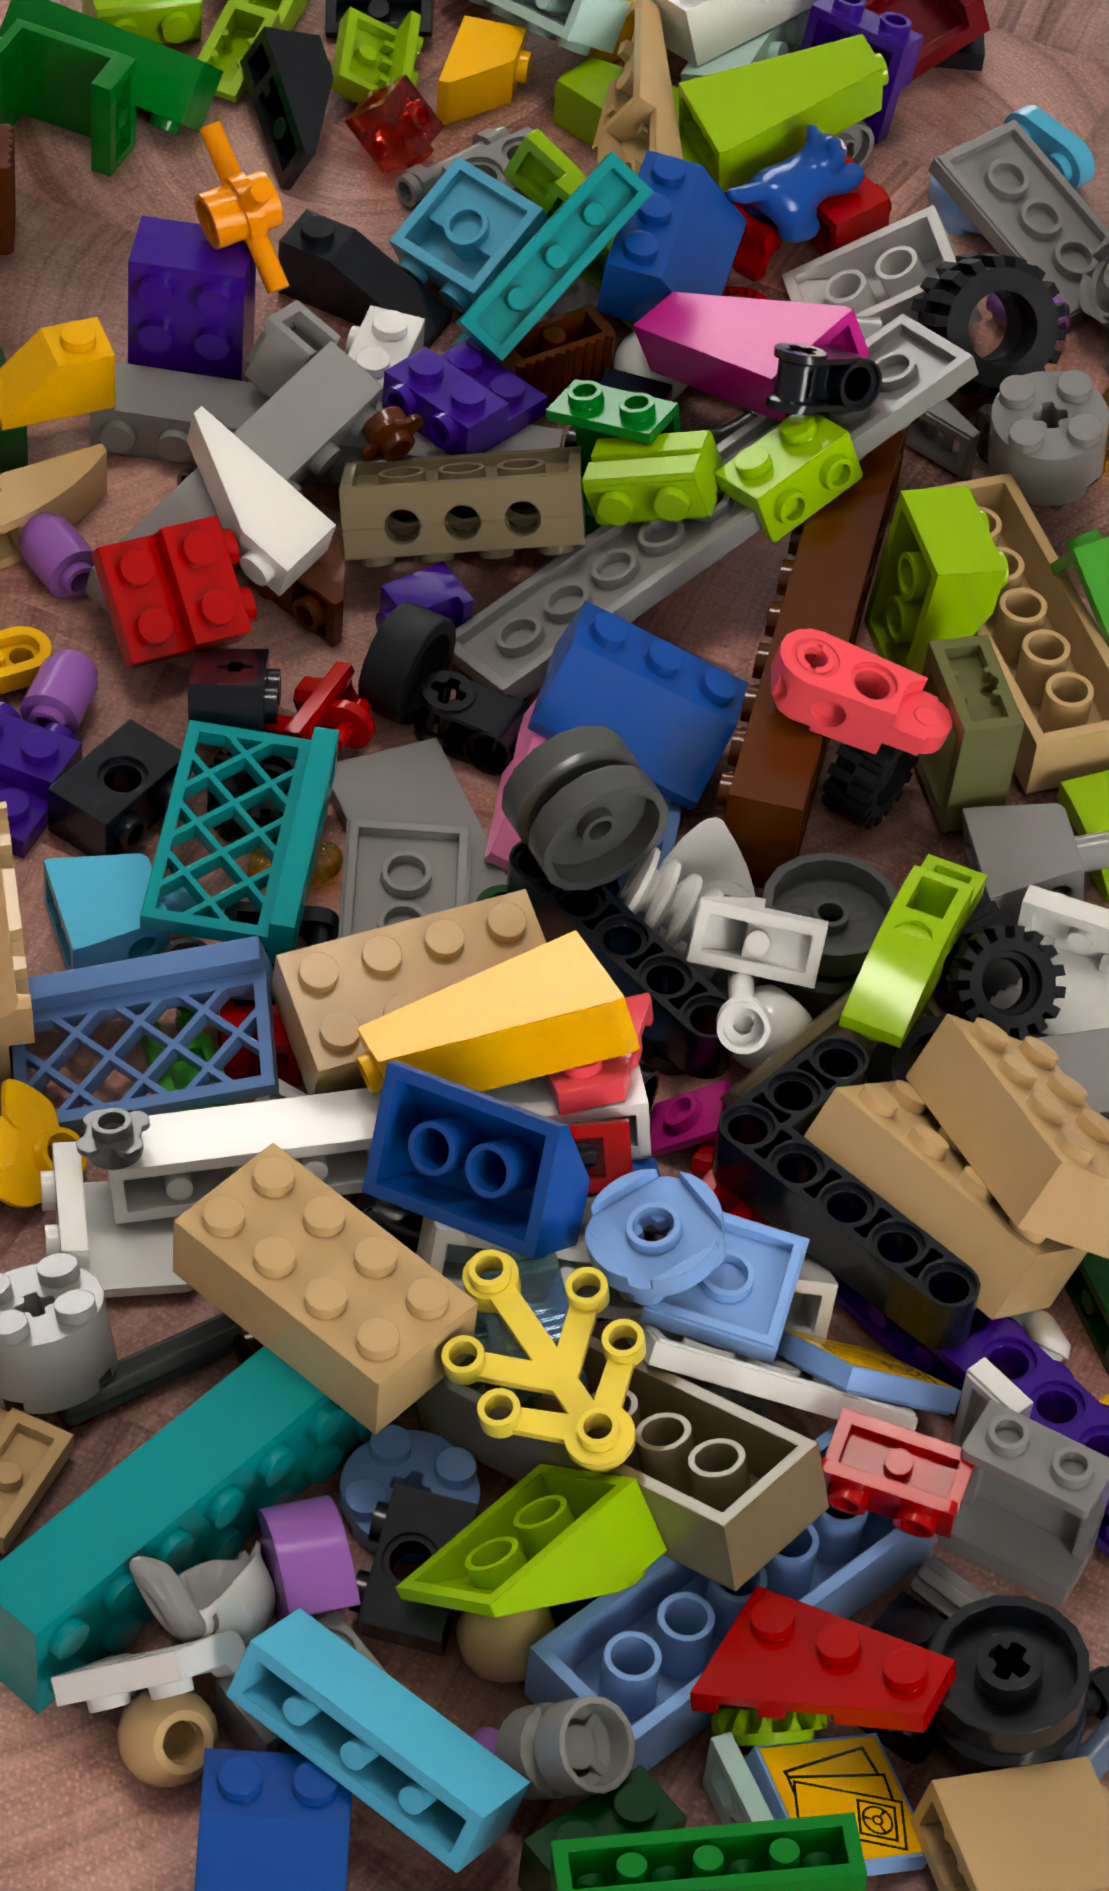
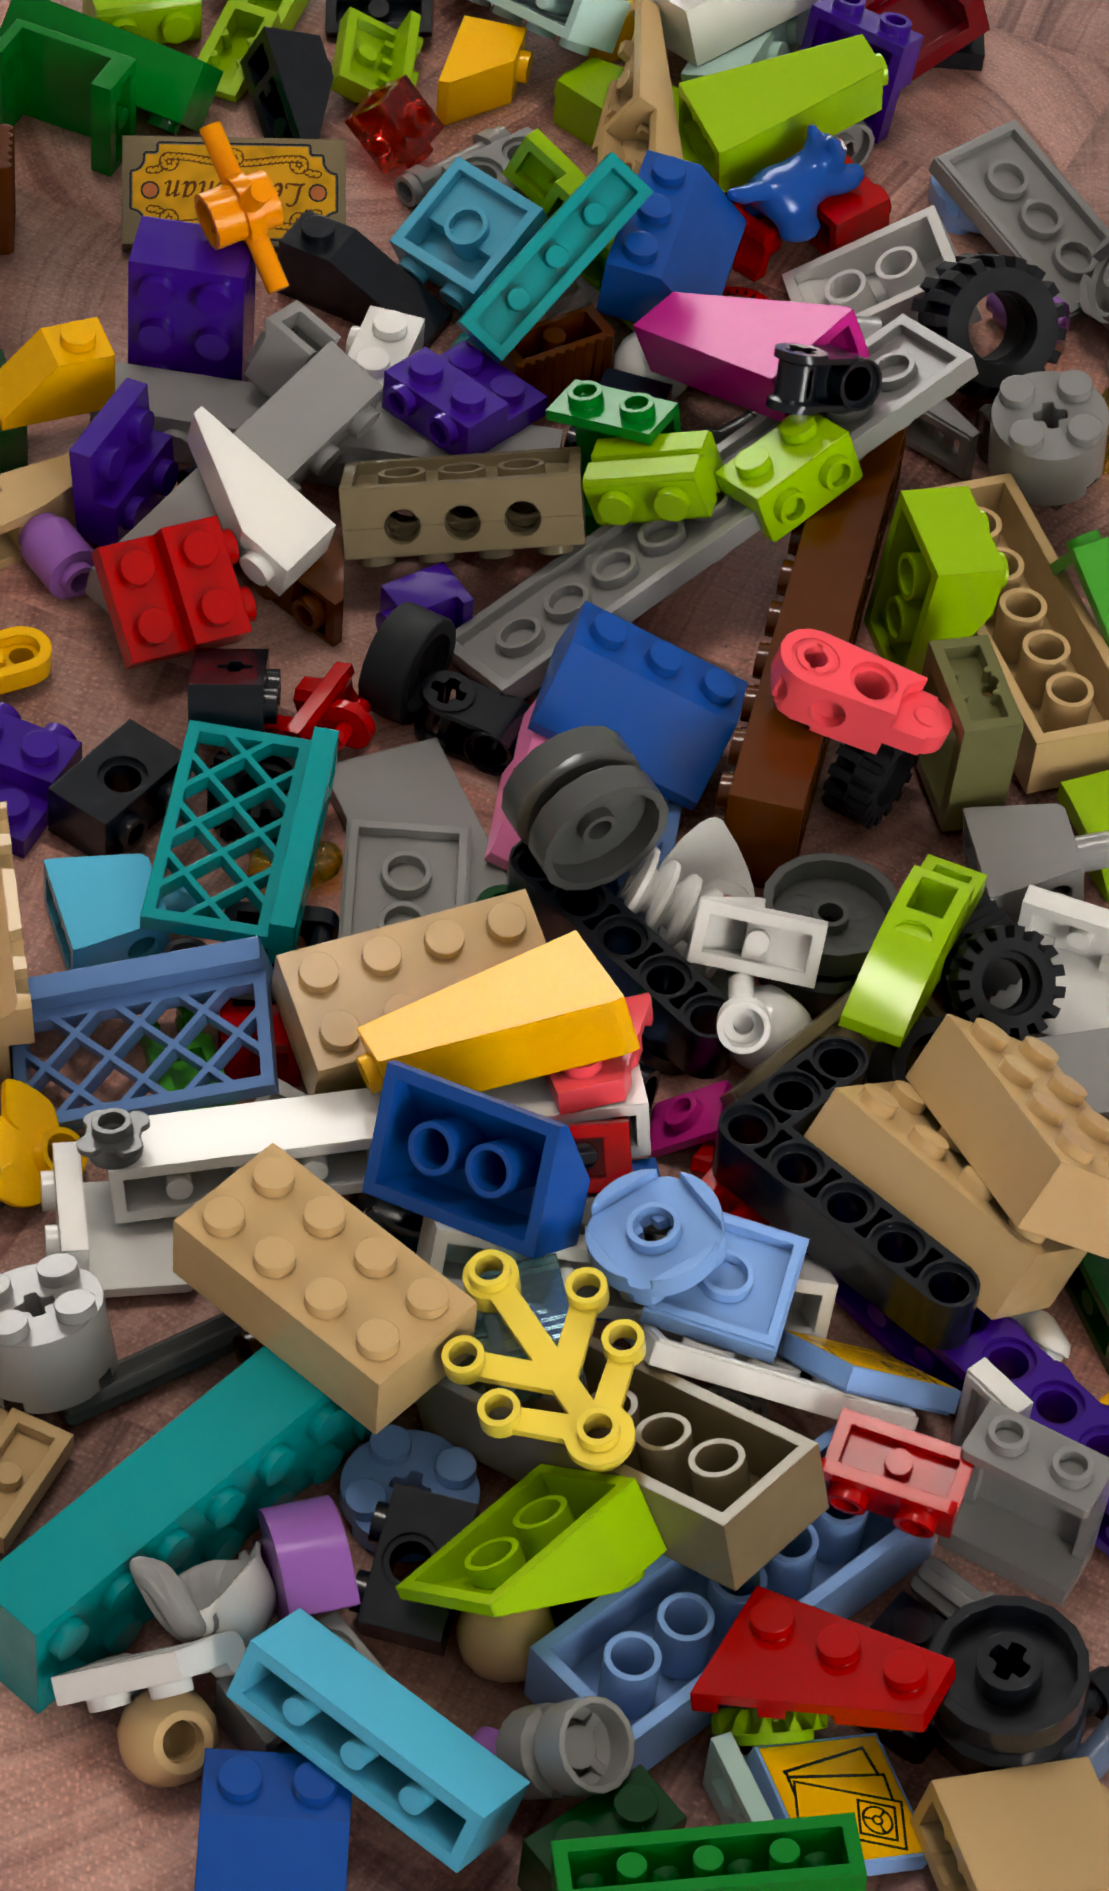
(61, 690): medium lavender brick -> none
(120, 466): none -> dark purple plate
(168, 172): none -> tile
(390, 434): reddish brown plate -> none
(1058, 143): medium azure plate -> none

